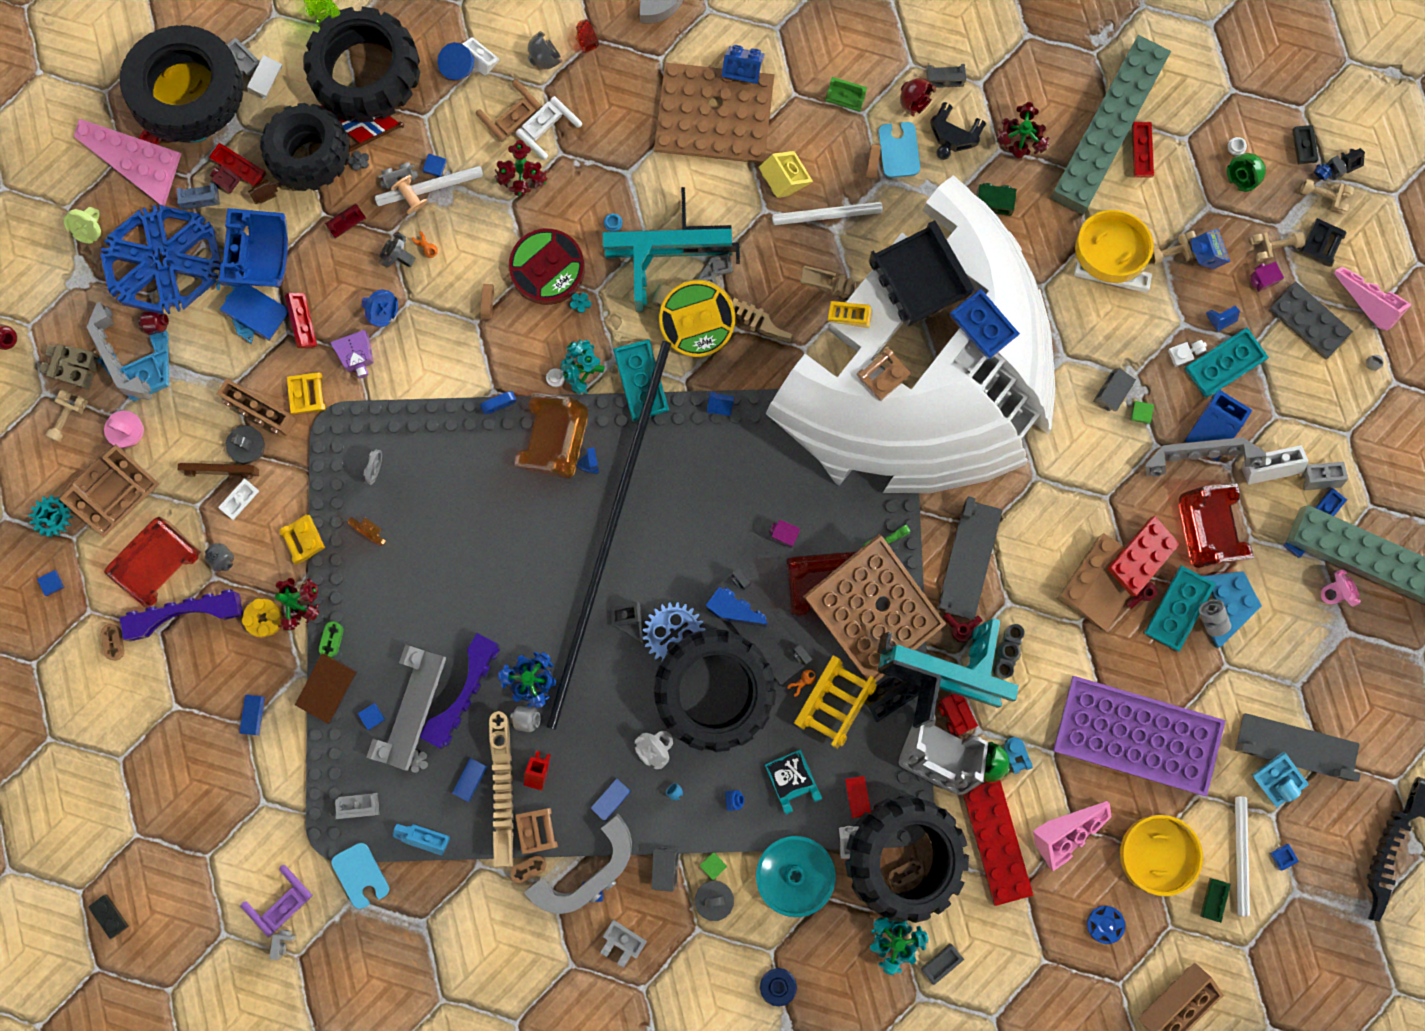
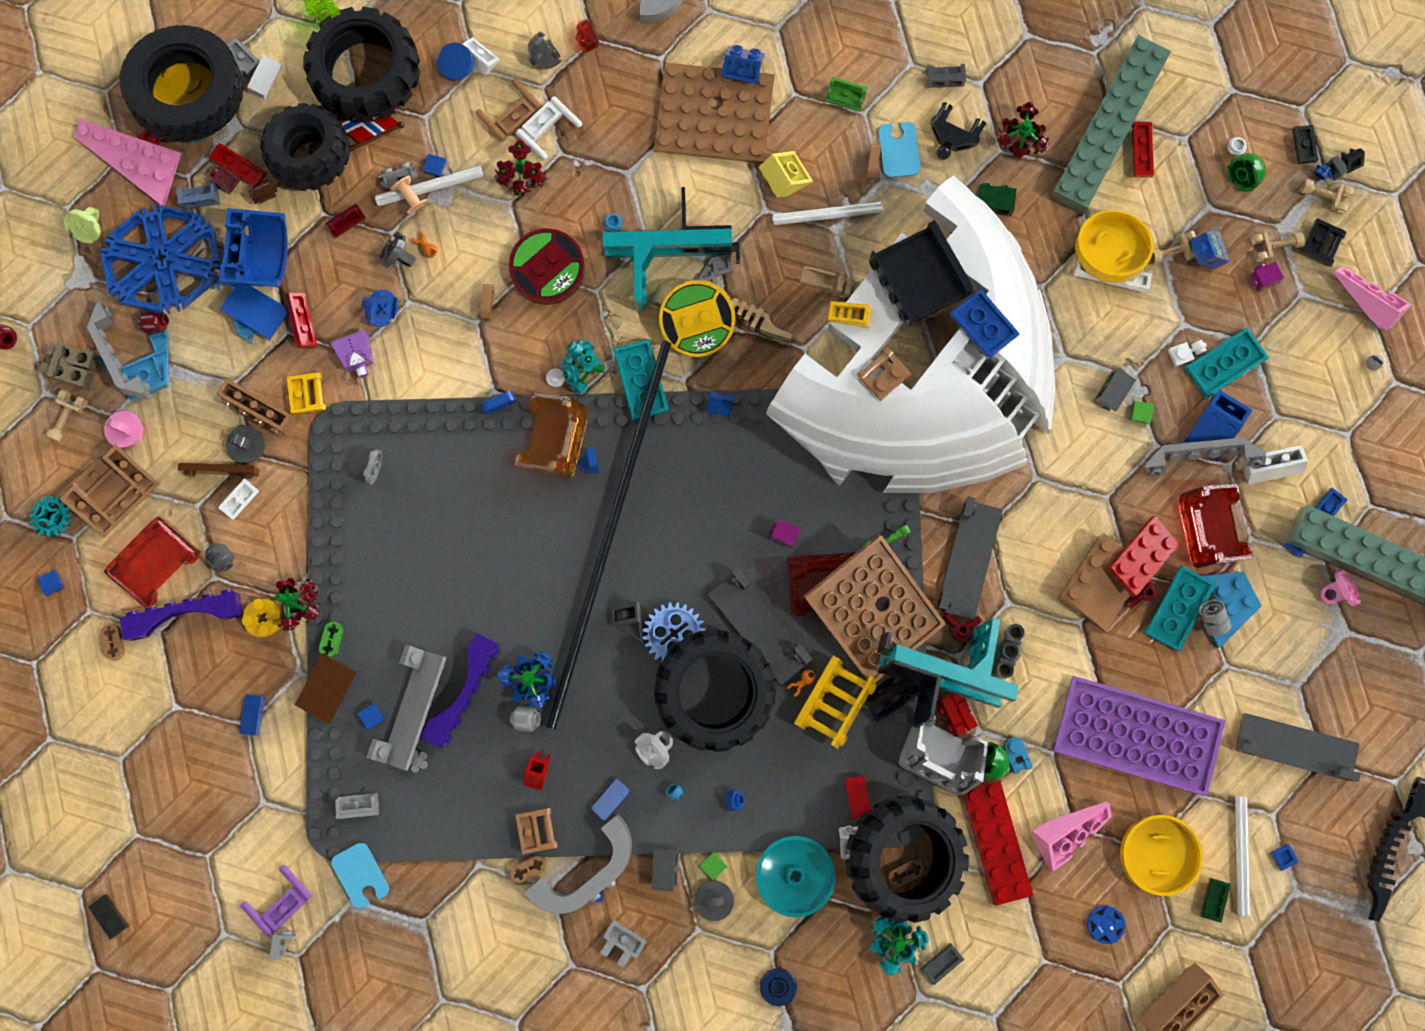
(307, 536): yellow plate -> none
(359, 160): dark grey plant -> none
(368, 529): clear orange plate -> none
(422, 838): dark azure hinge -> none
(469, 780): blue slope -> none
(503, 791): tan piece -> none
(580, 302): teal plant -> none
(732, 610): blue slope -> none
(792, 779): flag -> none
(916, 95): dark red cylinder -> none
(1223, 319): blue tile -> none
(1280, 780): medium azure plate -> none
(1310, 320): dark grey plate -> none
(1325, 476): light grey hinge -> none

